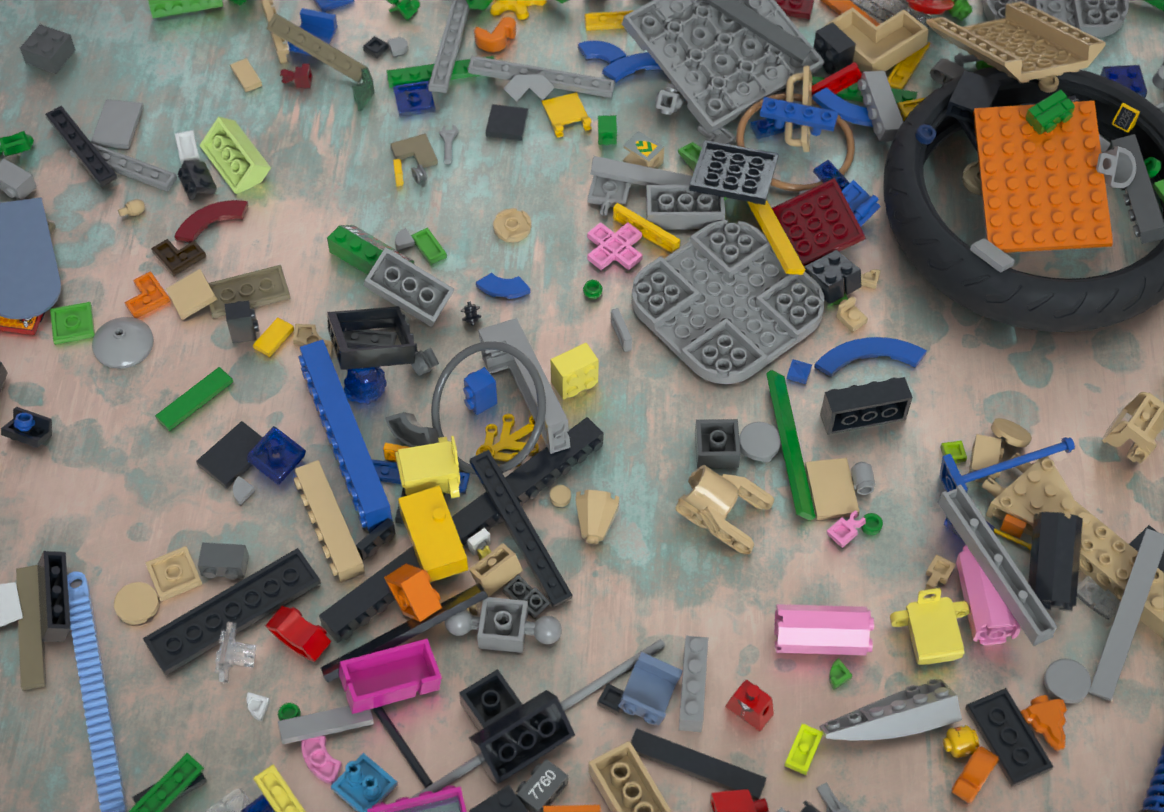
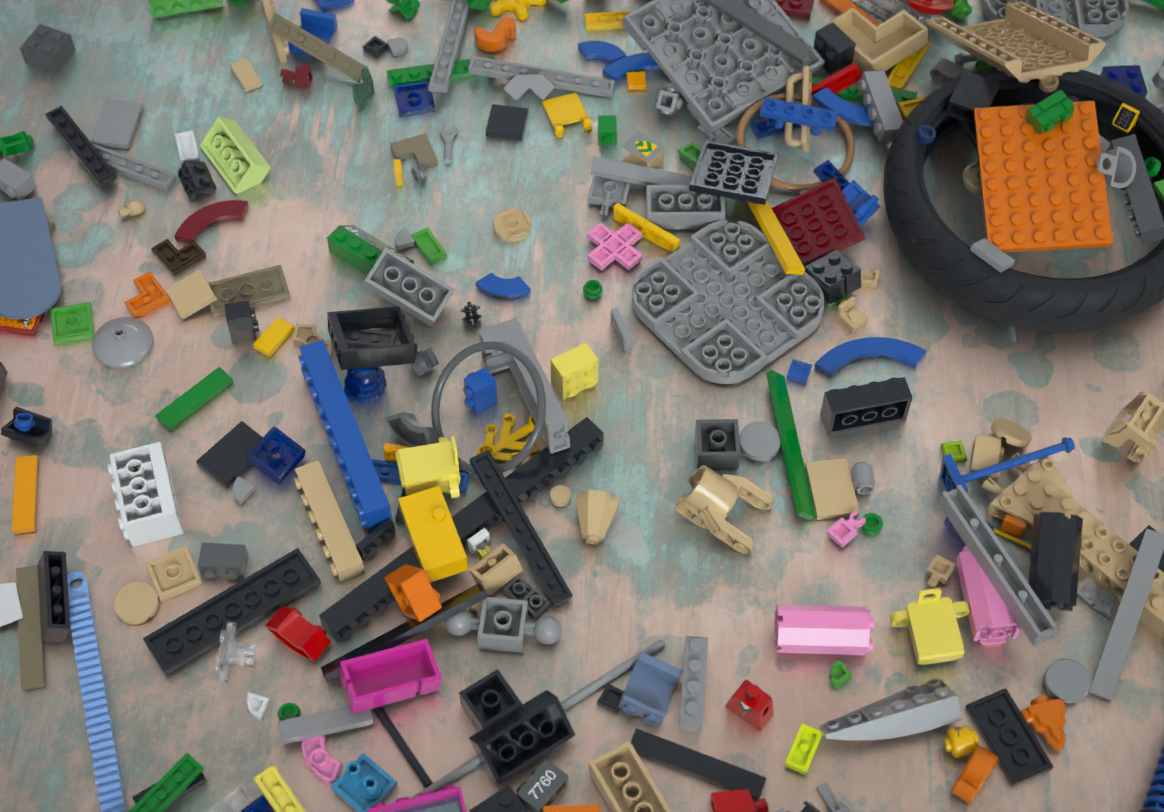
(25, 494): none -> light orange tile
(144, 494): none -> white brick
(636, 80): none -> light orange tile

